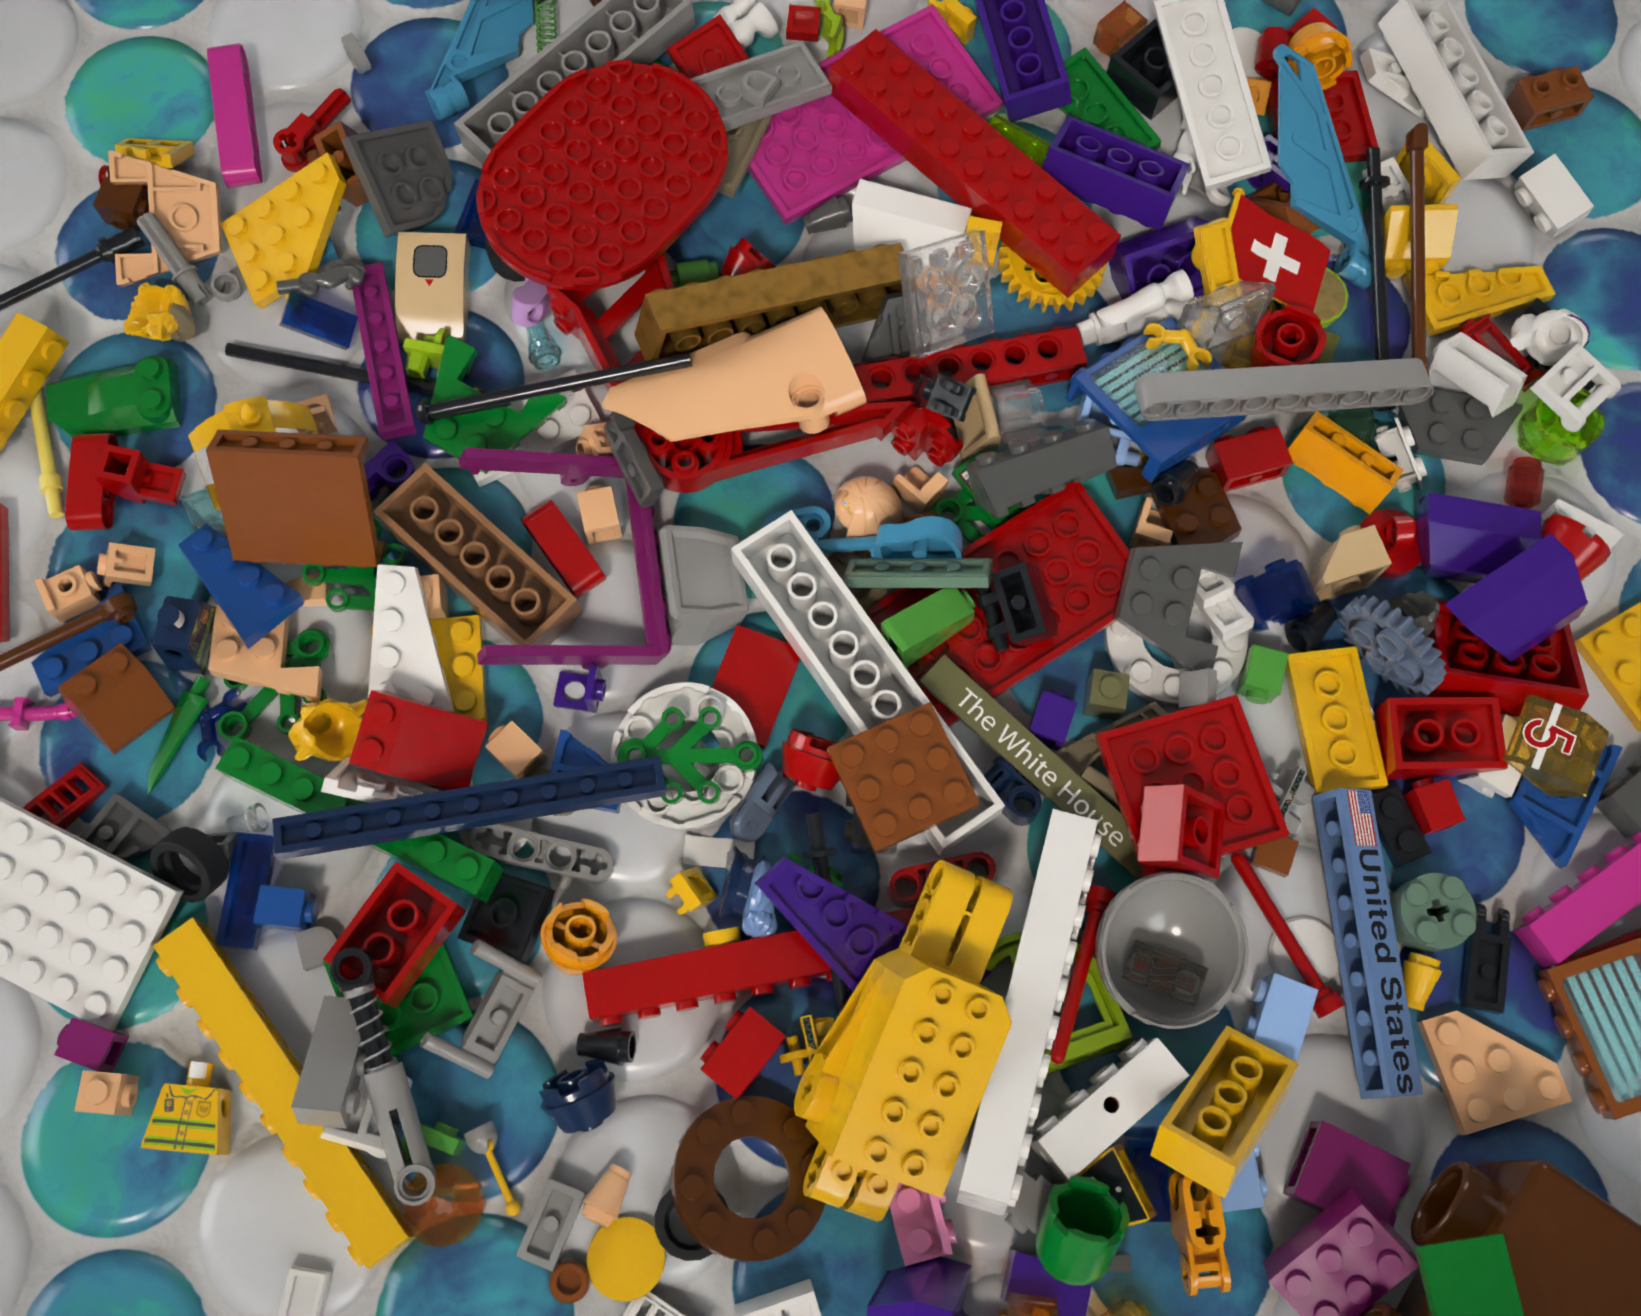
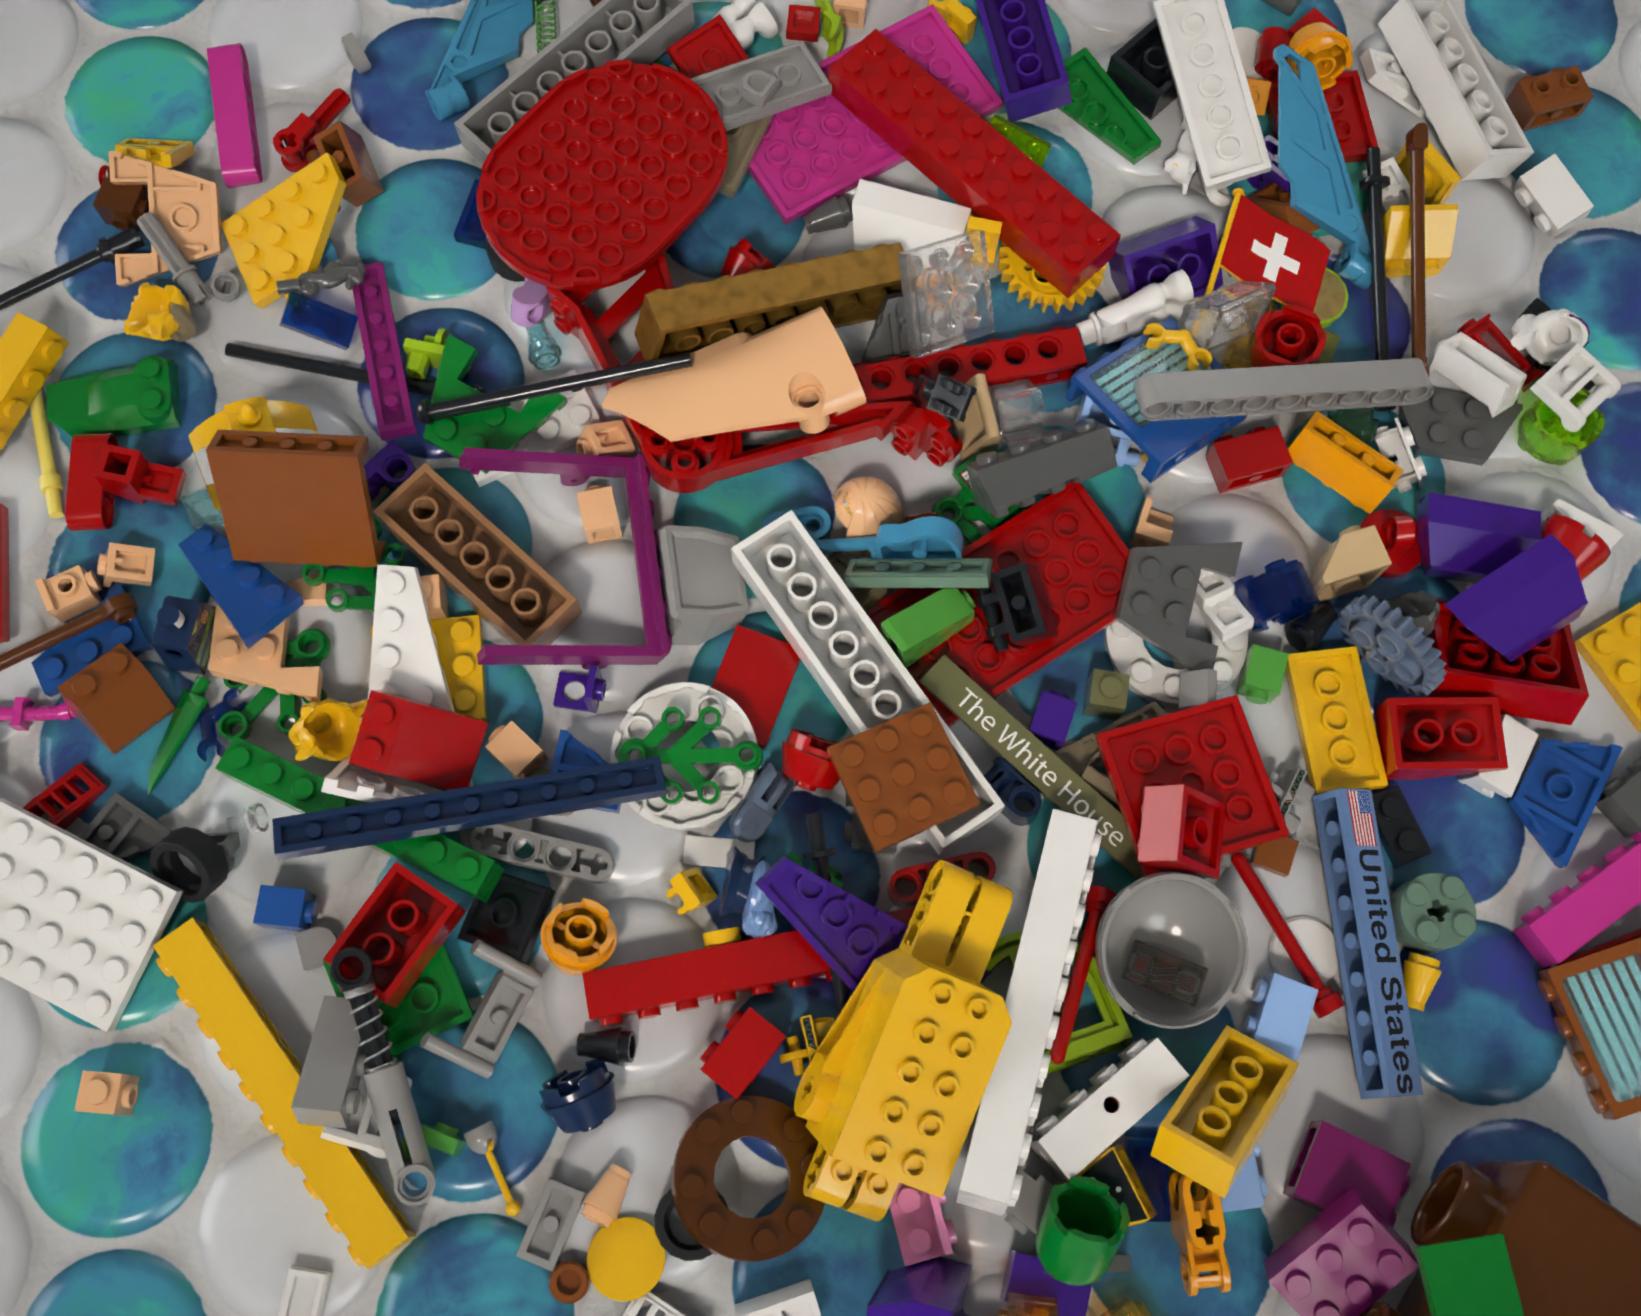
(90, 1045): magenta brick -> none
(191, 1115): yellow torso -> none
(250, 868): clear blue plate -> none
(322, 415): light nougat bracket -> none
(402, 174): dark grey plate -> none
(432, 284): tan slope -> none
(467, 1207): clear orange plate -> none
(563, 549): red beam -> none
(633, 459): dark grey hinge -> none
(693, 271): bright green brick -> none
(920, 490): light nougat panel -> none
(1115, 172): dark purple brick -> none
(1118, 28): clear orange brick -> none
(1175, 483): black cone -> none
(1199, 519): reddish brown wing -> none
(1215, 255): yellow tile -> none
(1434, 805): red brick -> none
(1474, 294): yellow wing -> none
(1487, 963): black hinge -> none
(1488, 1074): light nougat plate -> none
(1524, 483): clear red brick -> none
(1556, 747): clear yellow slope -> none

